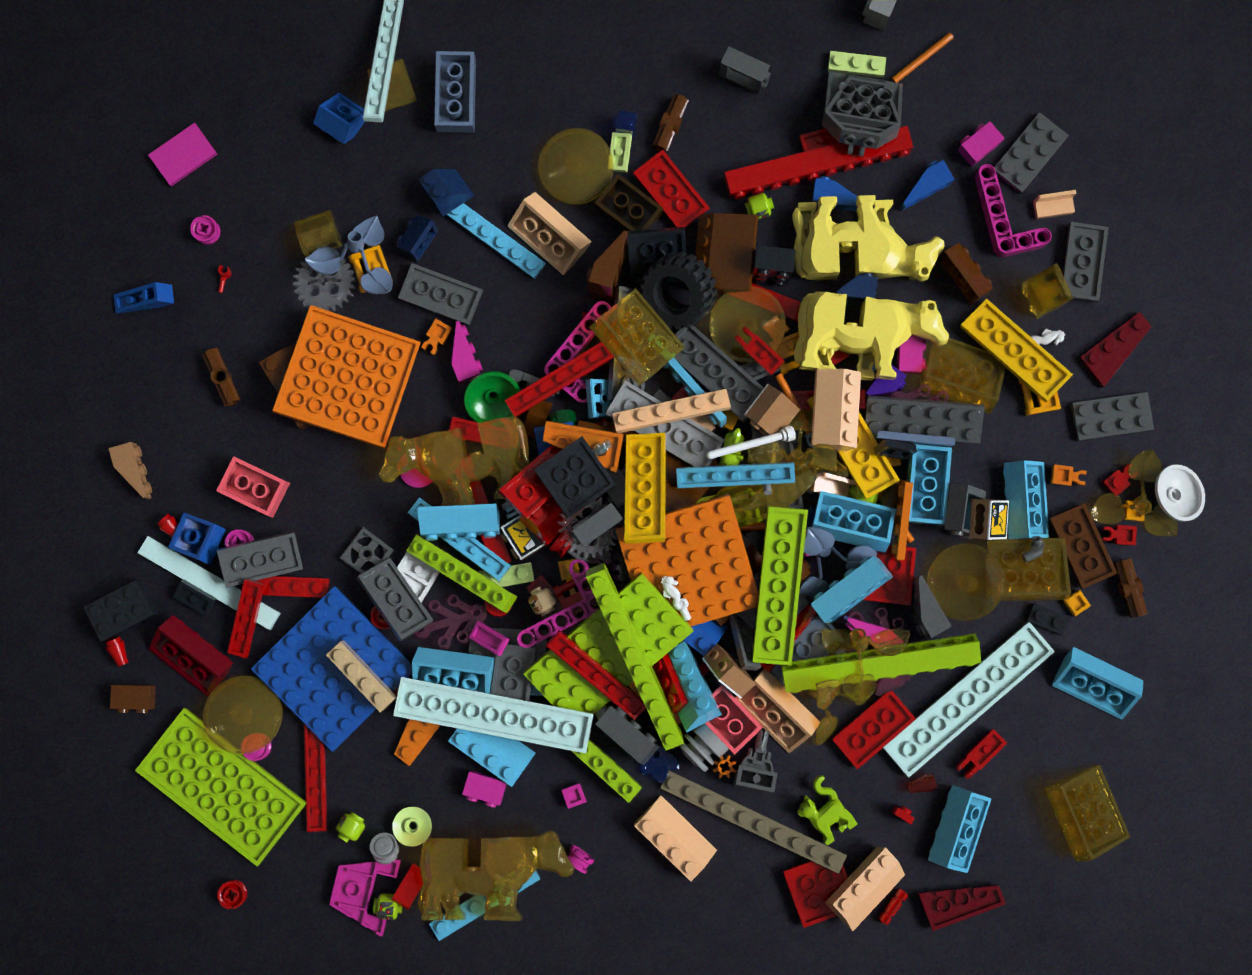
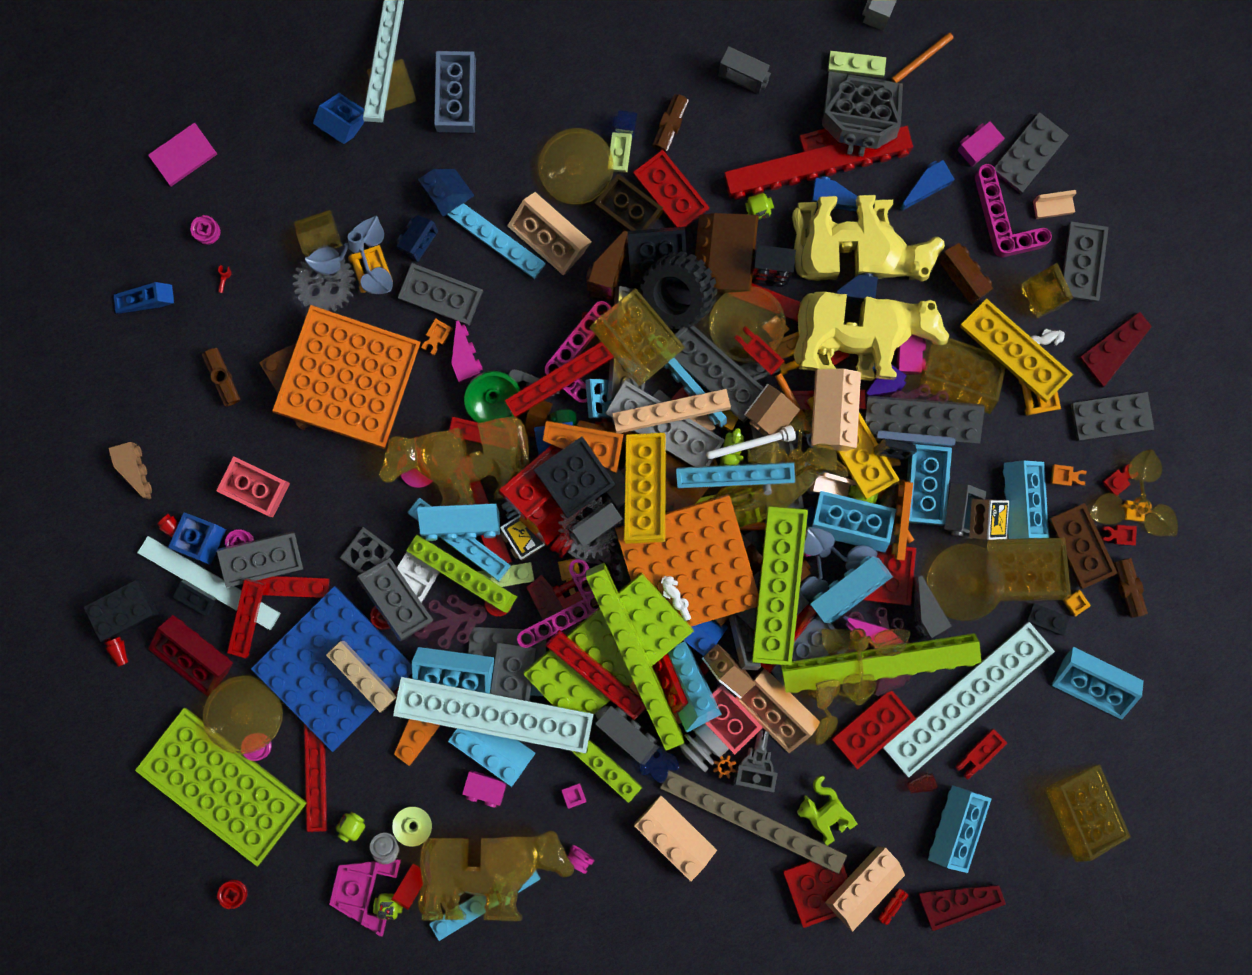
(132, 697): reddish brown brick -> none
(488, 638): dark pink tile -> none
(542, 601): tan head -> none
(602, 447): clear light blue tile -> none
(903, 813): red plate -> none
(1035, 550): dark grey arm -> none
(1180, 493): white dish -> none

